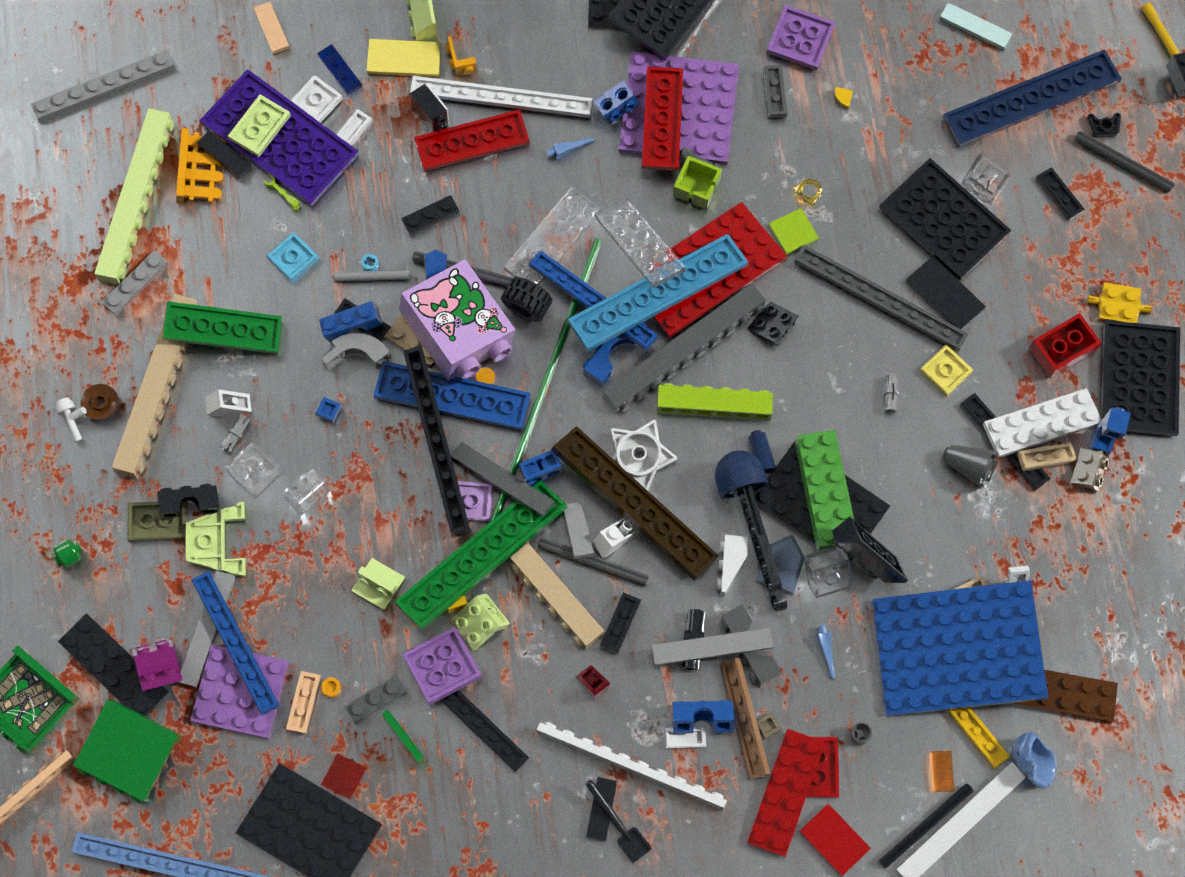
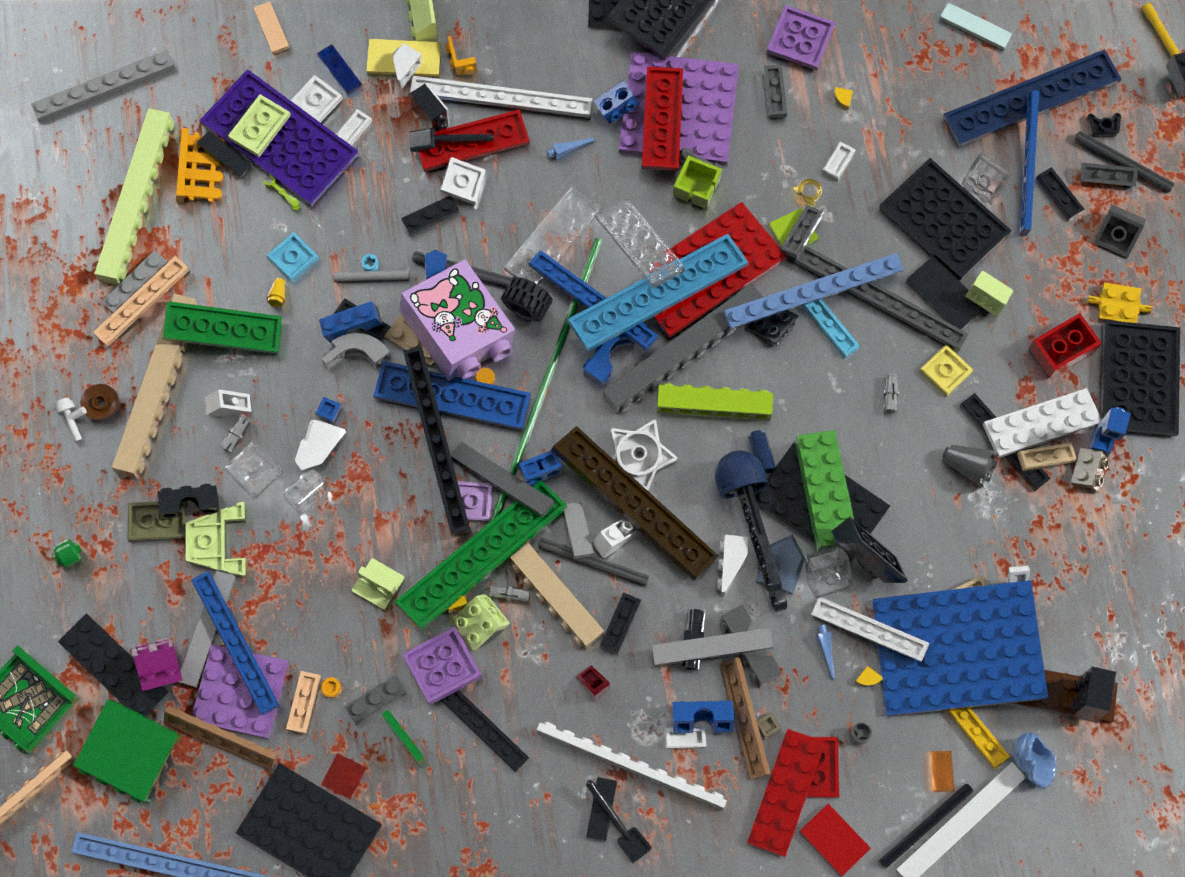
(141, 301): none -> light nougat plate
(220, 738): none -> medium nougat plate
(276, 295): none -> yellow cone
(318, 444): none -> white panel
(406, 63): none -> white slope
(425, 139): none -> black piece
(462, 180): none -> white plate
(509, 593): none -> light grey pin
(801, 232): none -> dark grey tile
(813, 291): none -> medium blue plate
(832, 327): none -> medium azure tile
(838, 161): none -> white tile
(868, 677): none -> yellow tile
(870, 629): none -> white plate
(989, 293): none -> yellowish green bracket
(1029, 163): none -> blue tile
(1093, 694): none -> black brick
(1108, 174): none -> dark grey plate
(1119, 230): none -> dark grey slope

